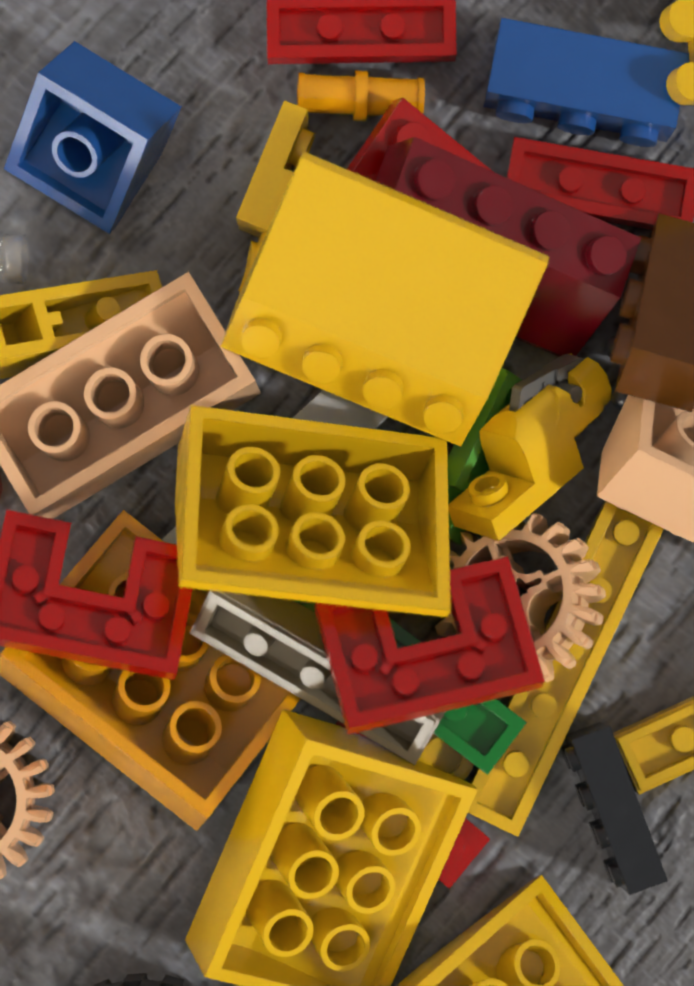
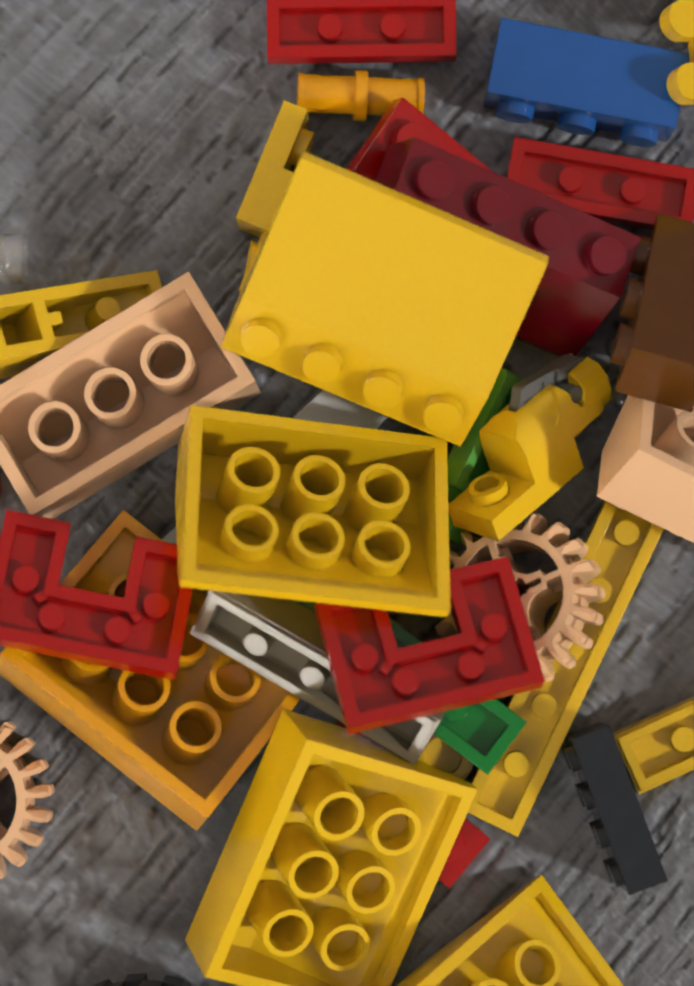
(90, 135): blue slope -> none

